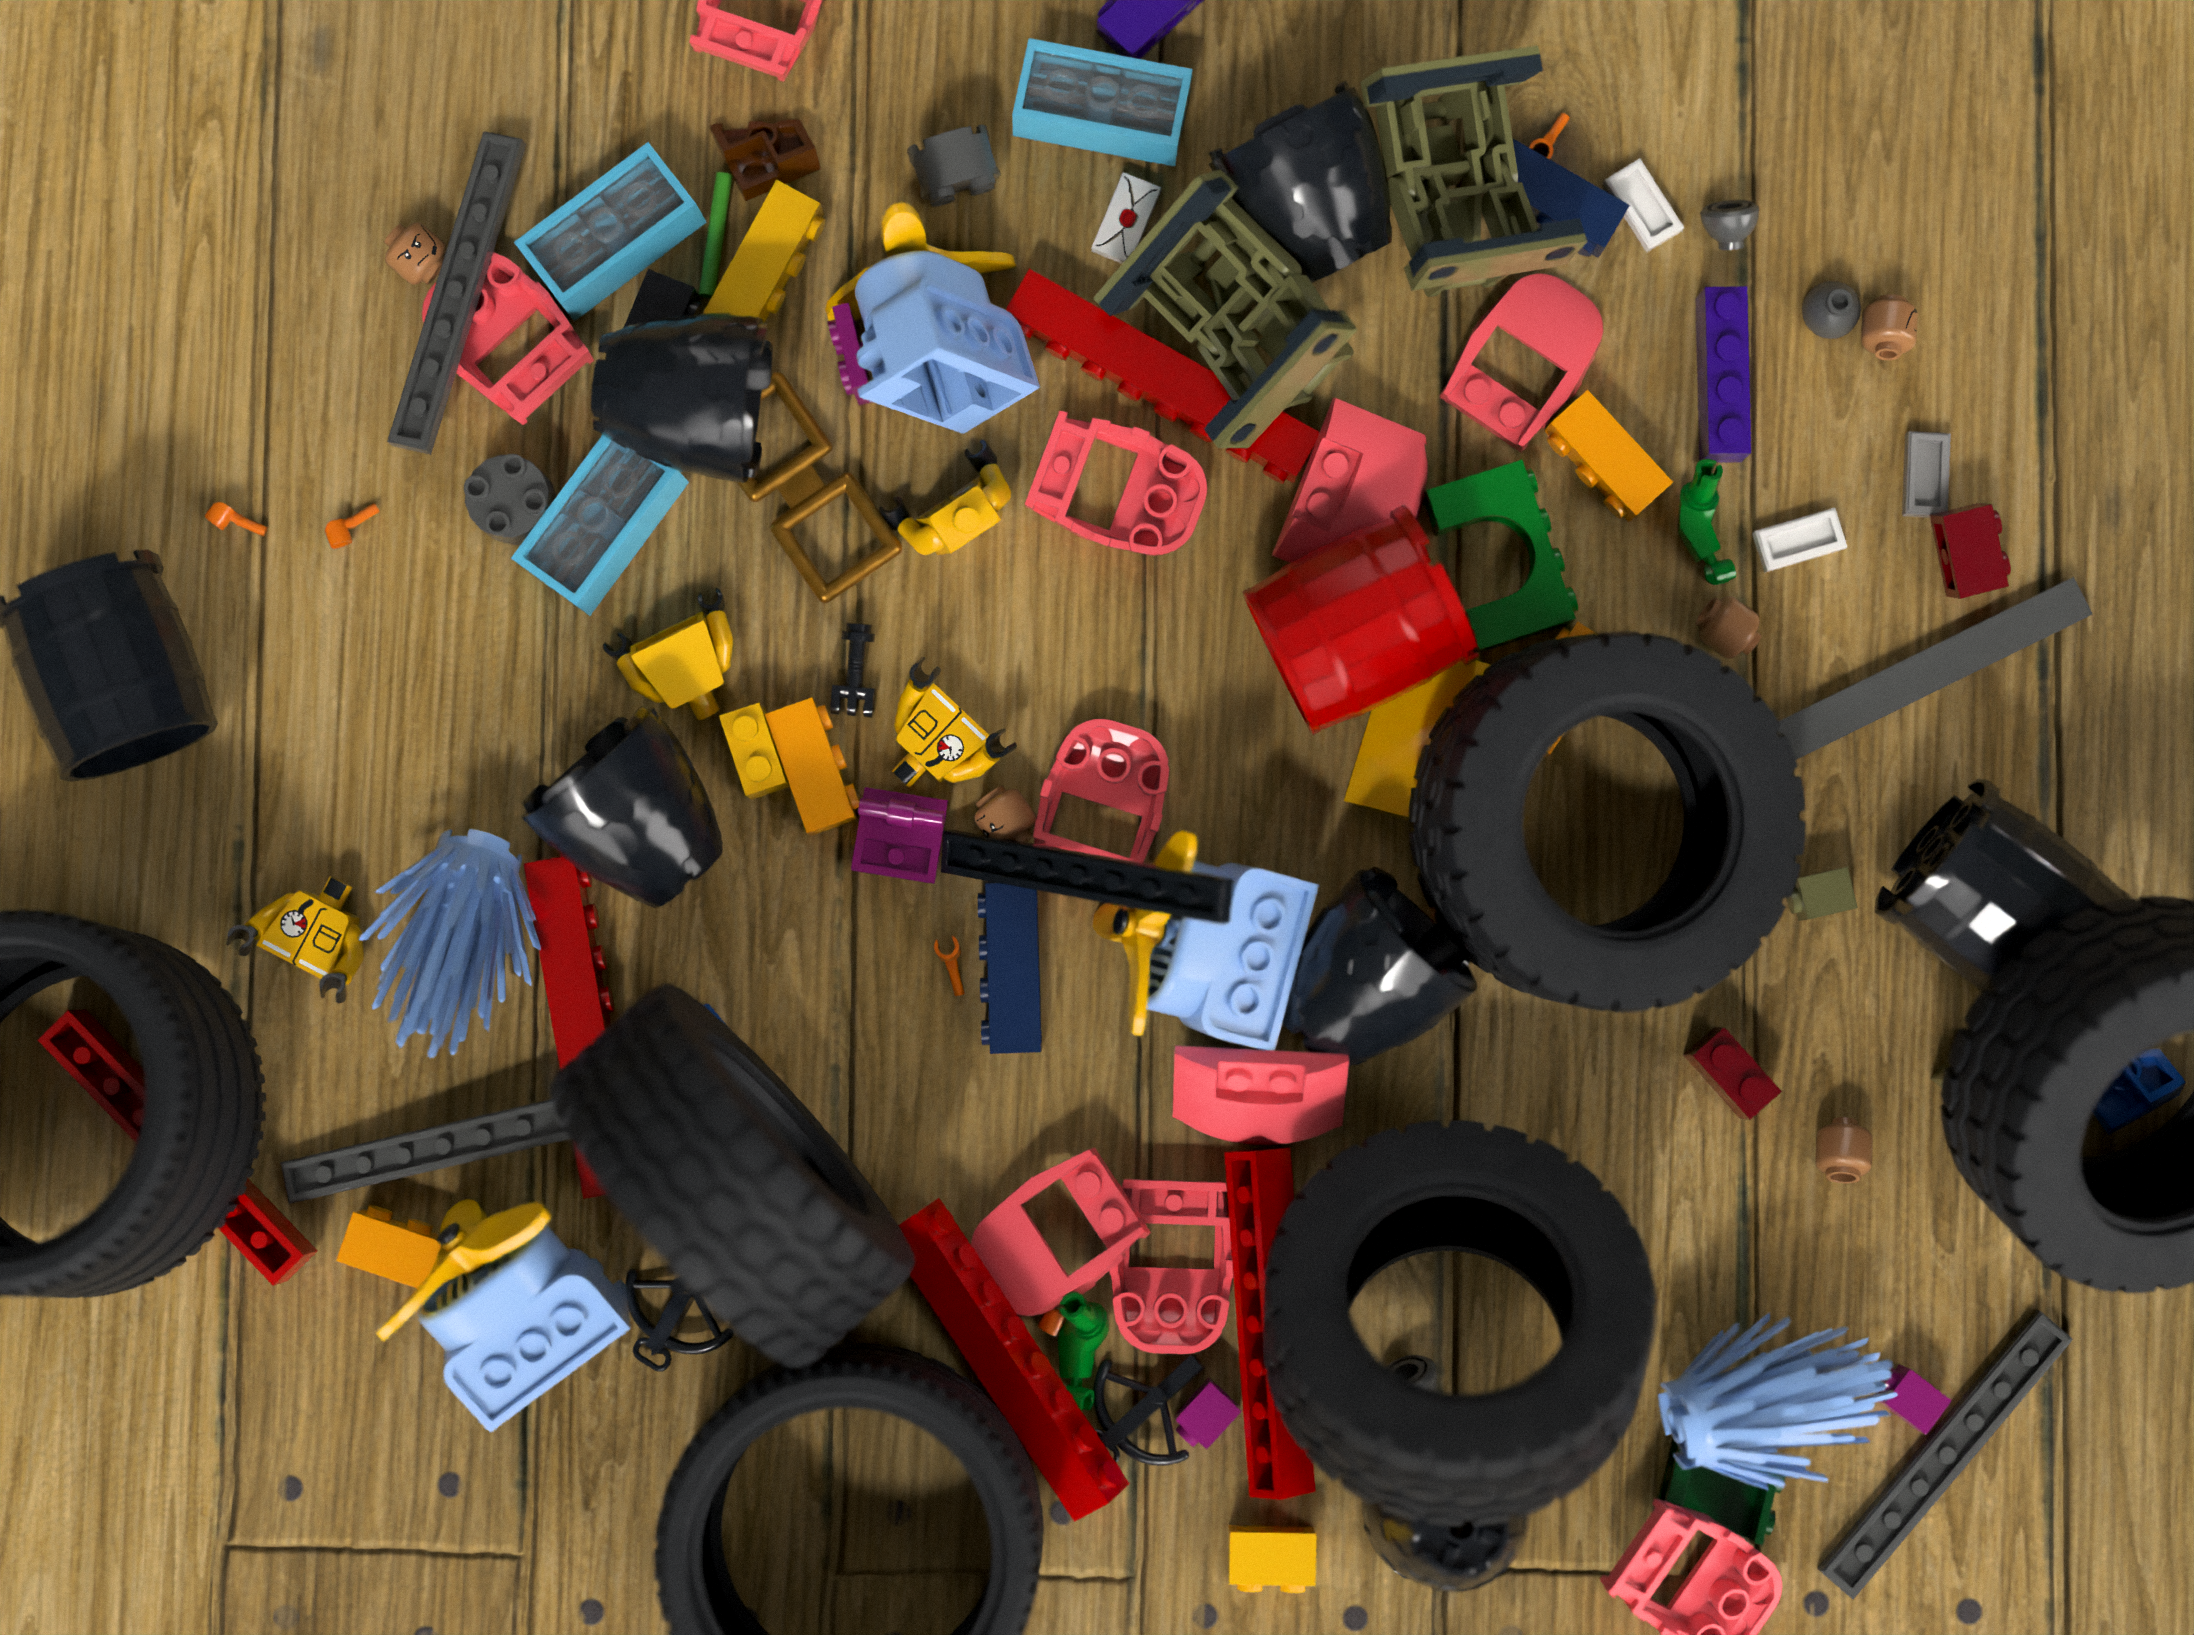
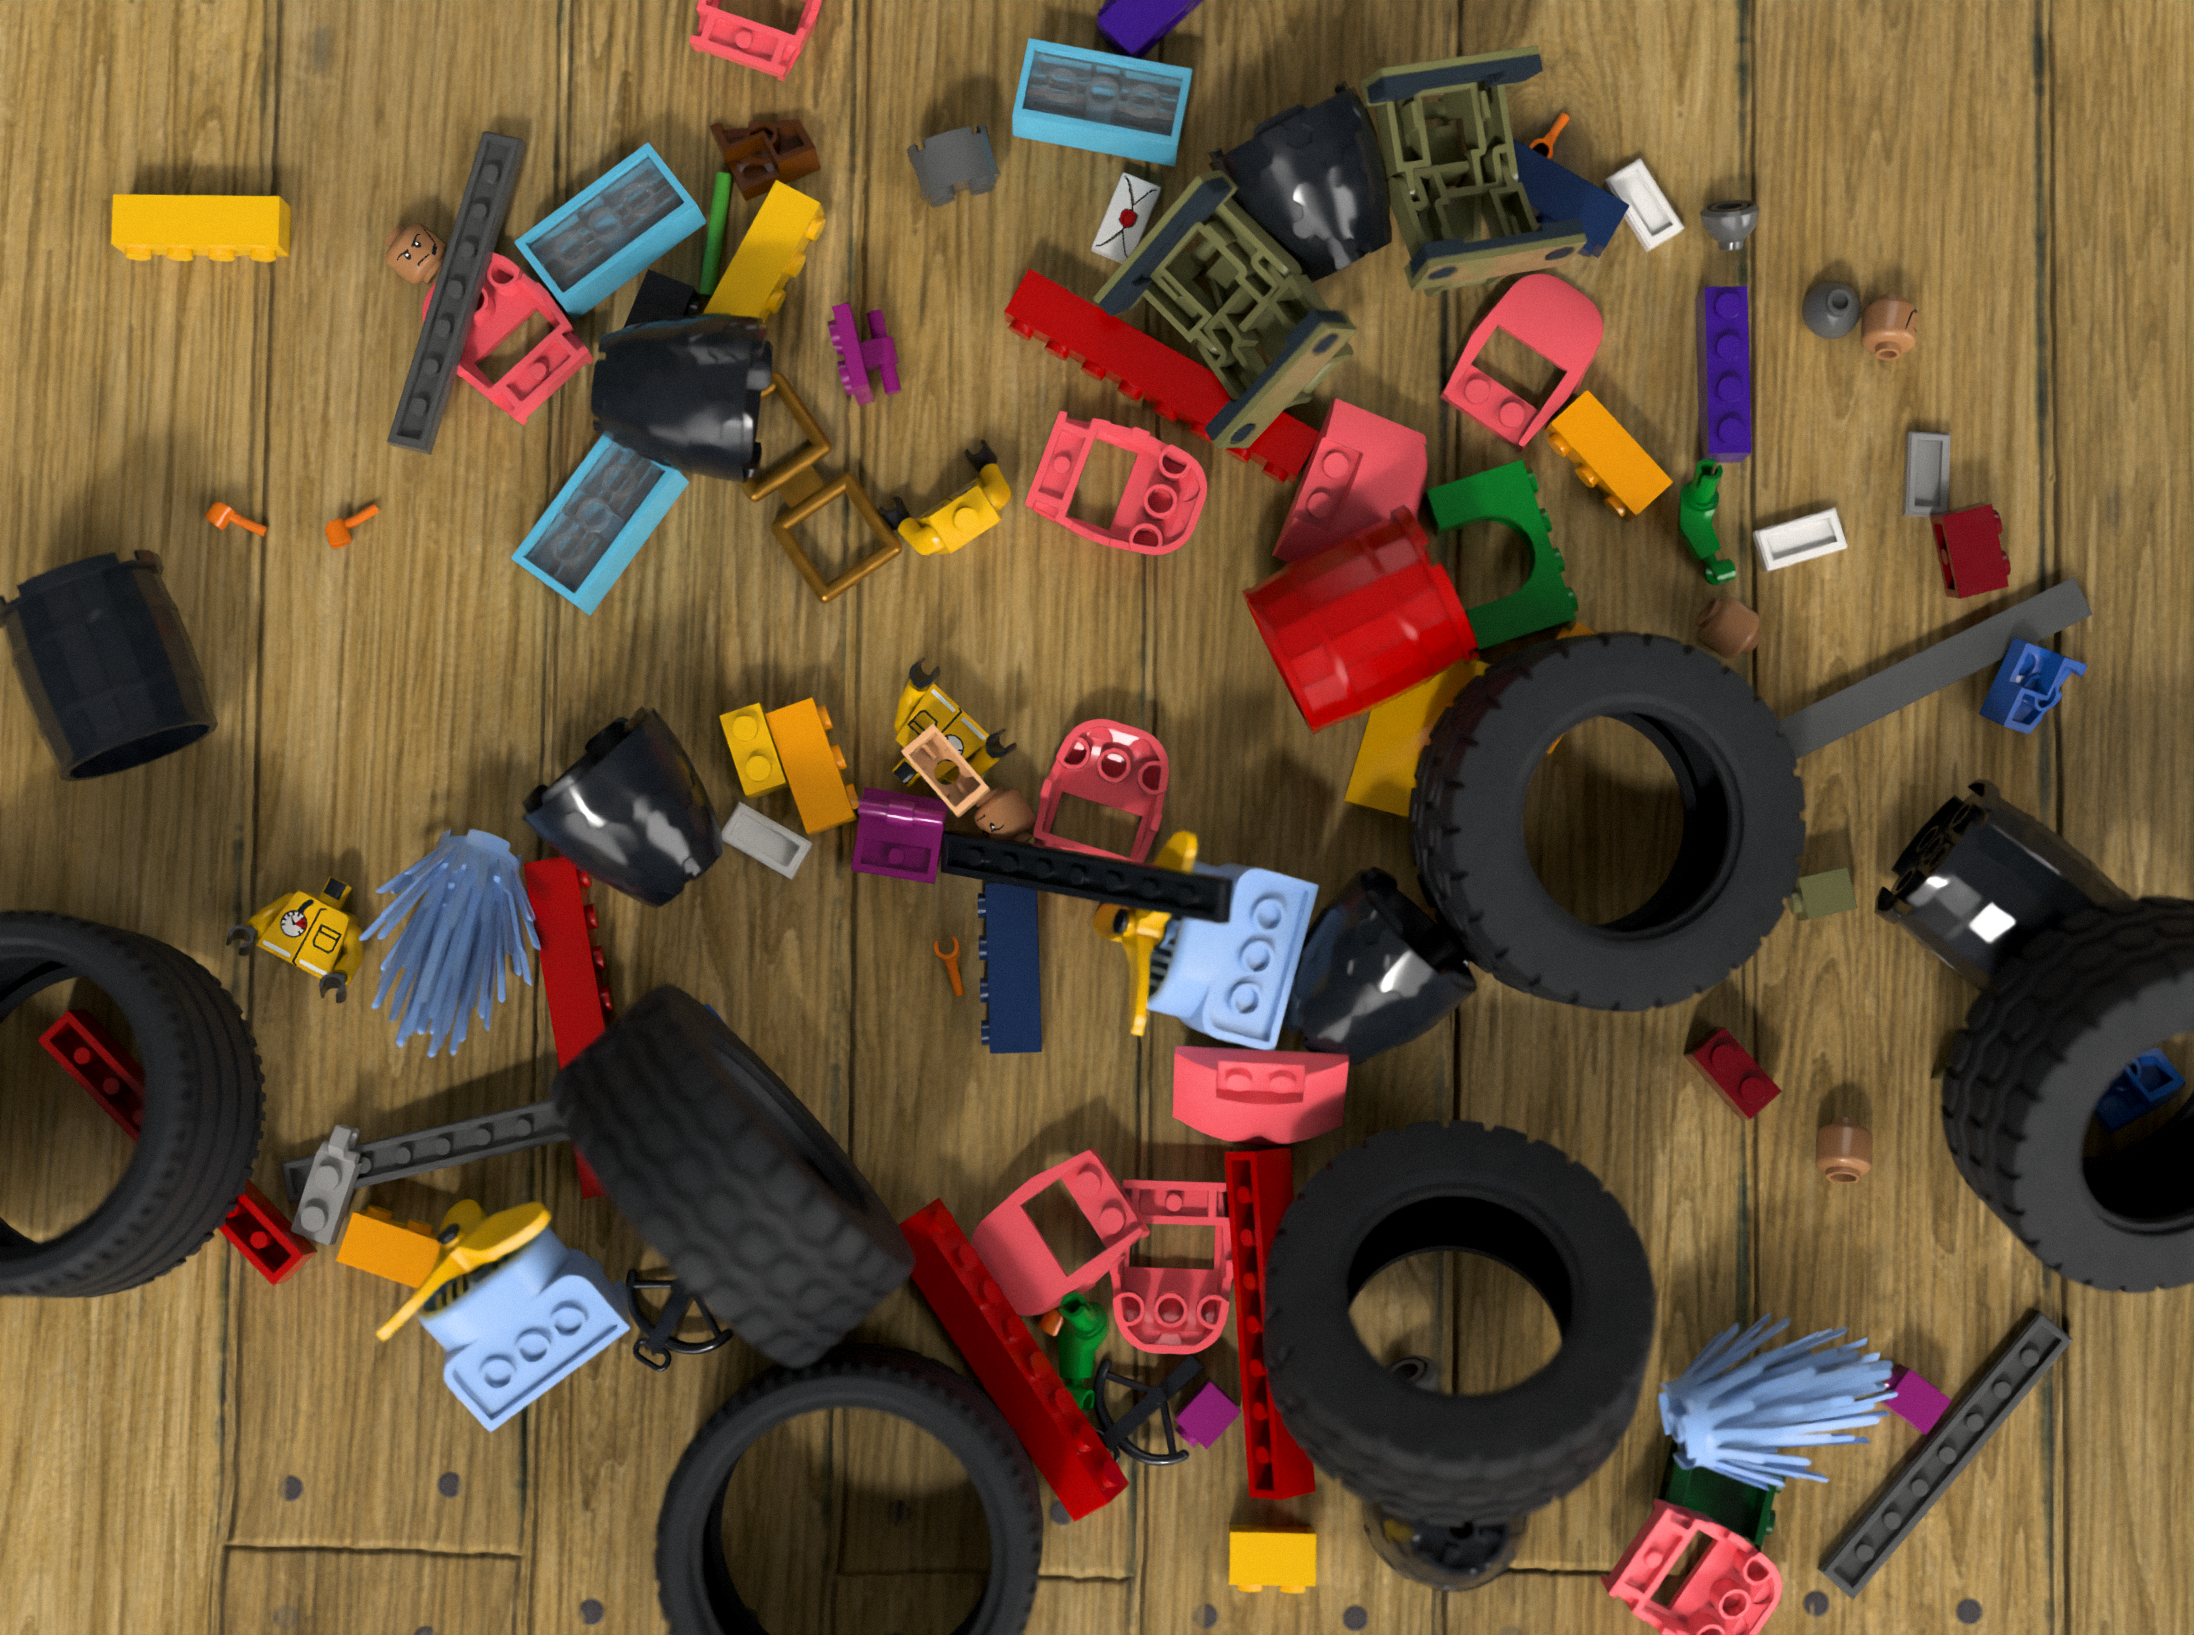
(201, 226): none -> yellow brick
(329, 1187): none -> light grey hinge
(507, 497): dark grey brick -> none
(681, 660): yellow torso -> none
(765, 840): none -> white tile
(853, 691): black hinge -> none
(933, 331): light blue brick -> none
(933, 748): none -> light nougat piece
(2027, 685): none -> blue slope

